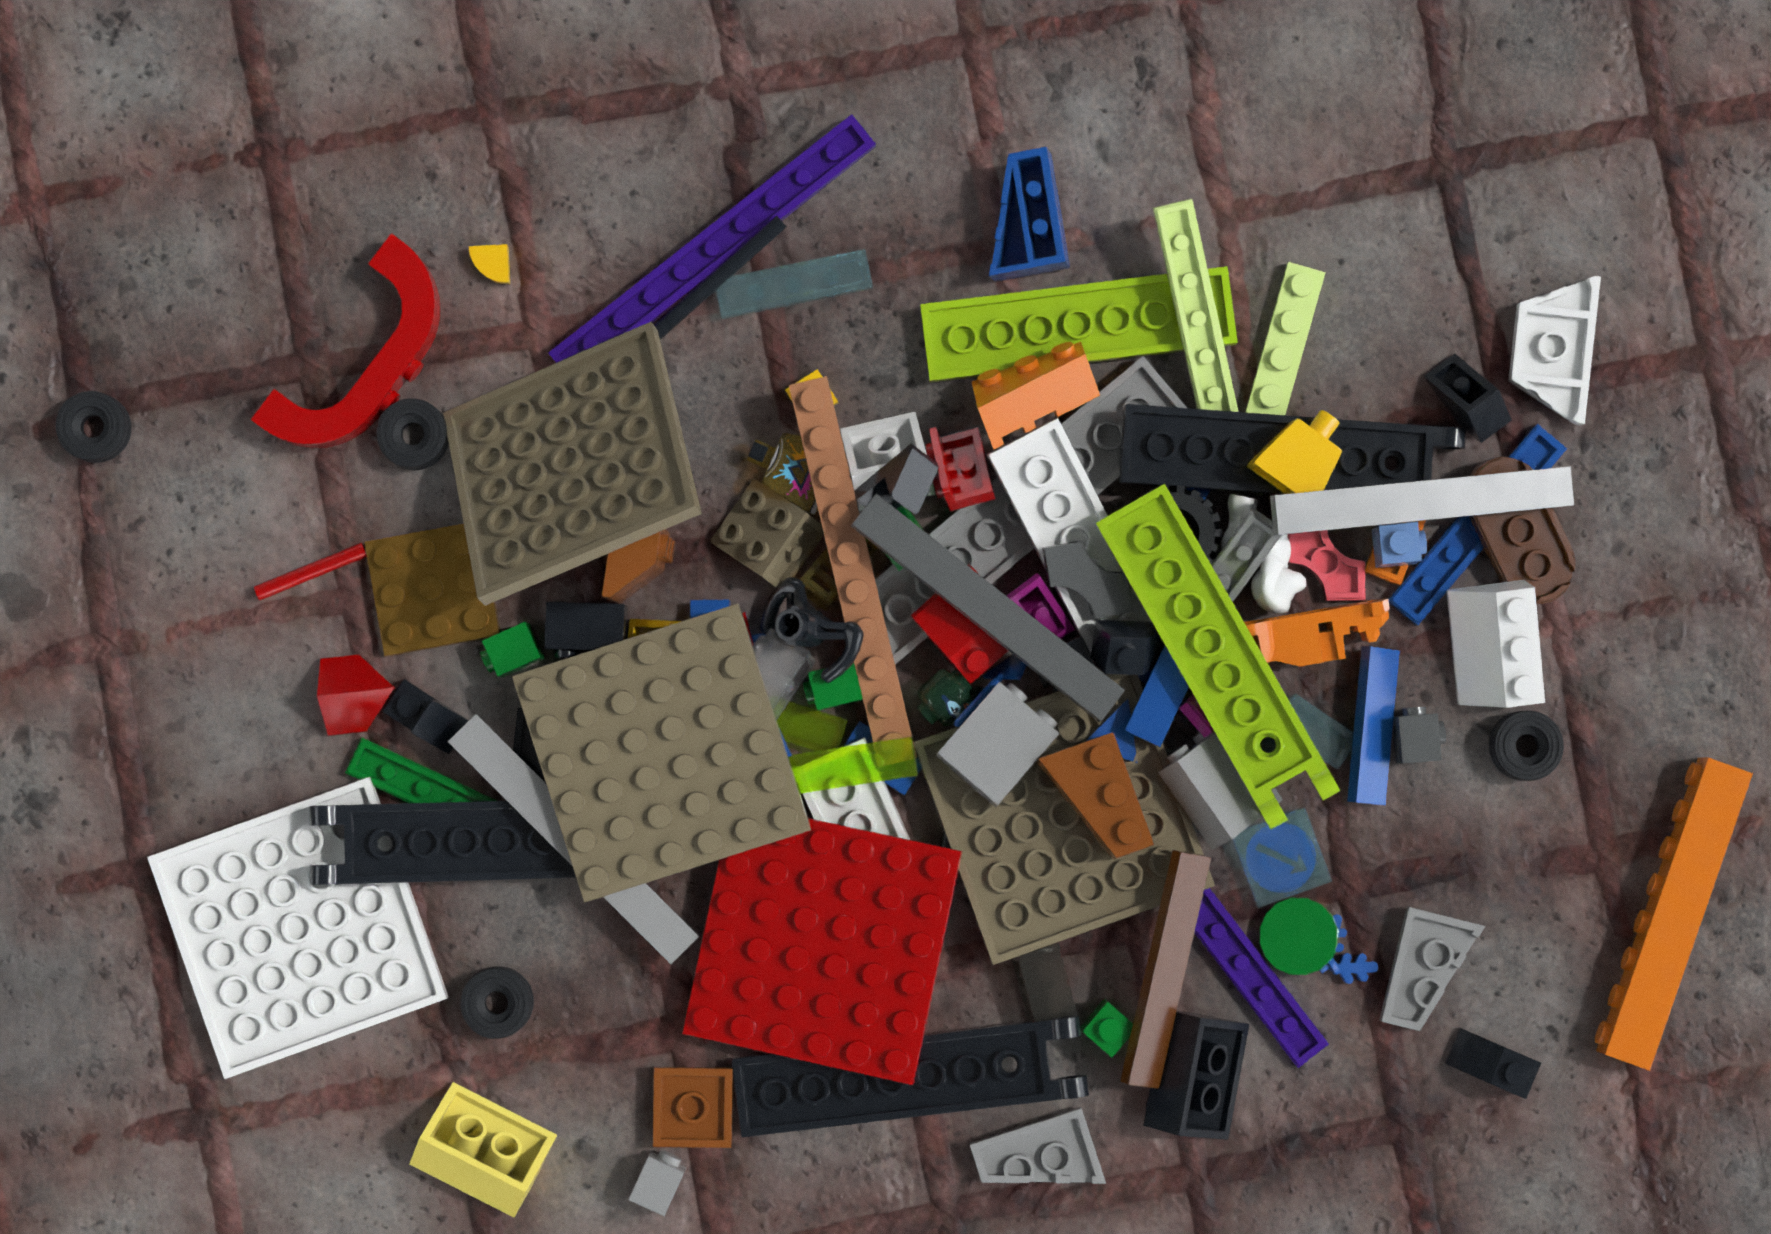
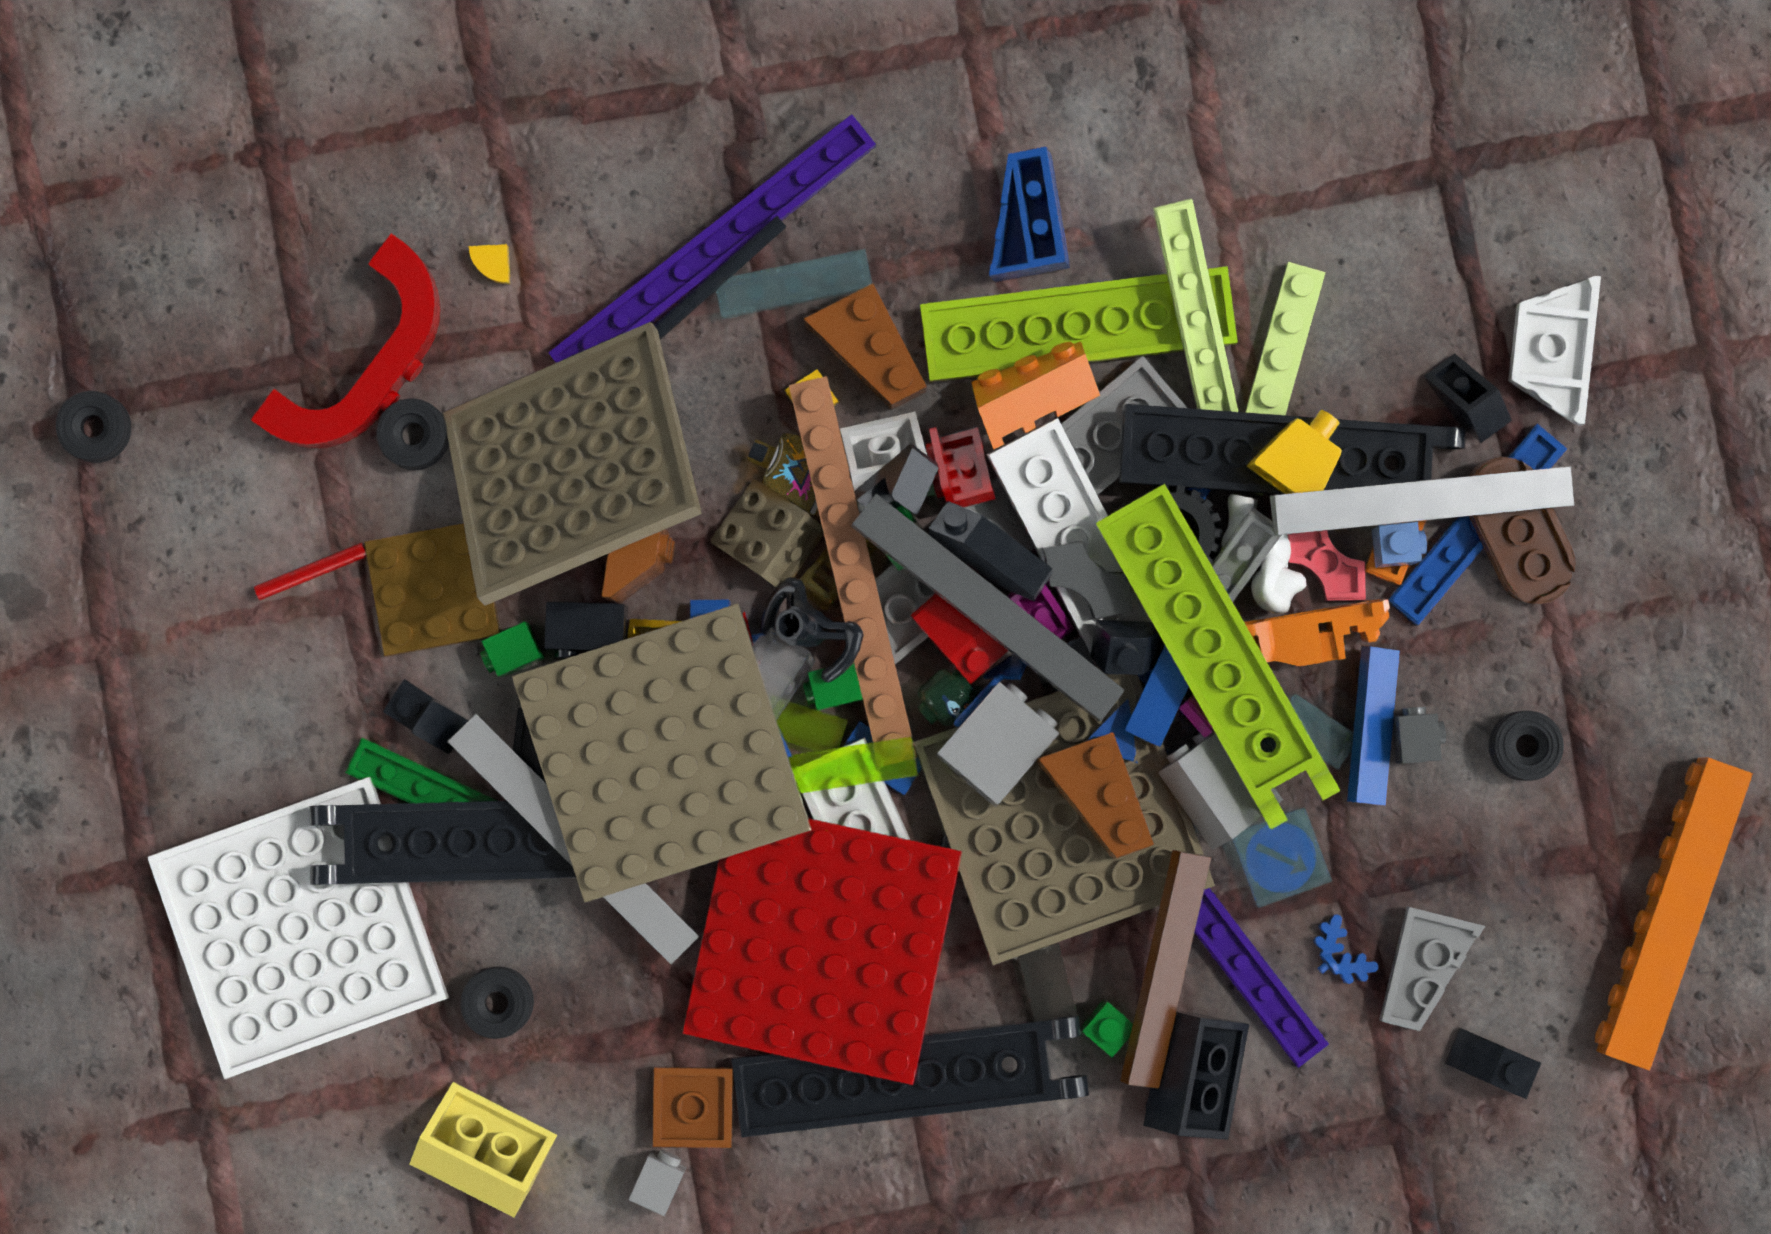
(350, 694): red slope -> none
(870, 345): none -> dark orange wedge
(990, 551): none -> black slope
(1041, 1151): light grey wing -> none
(1299, 936): green tile -> none
(1496, 645): white slope -> none

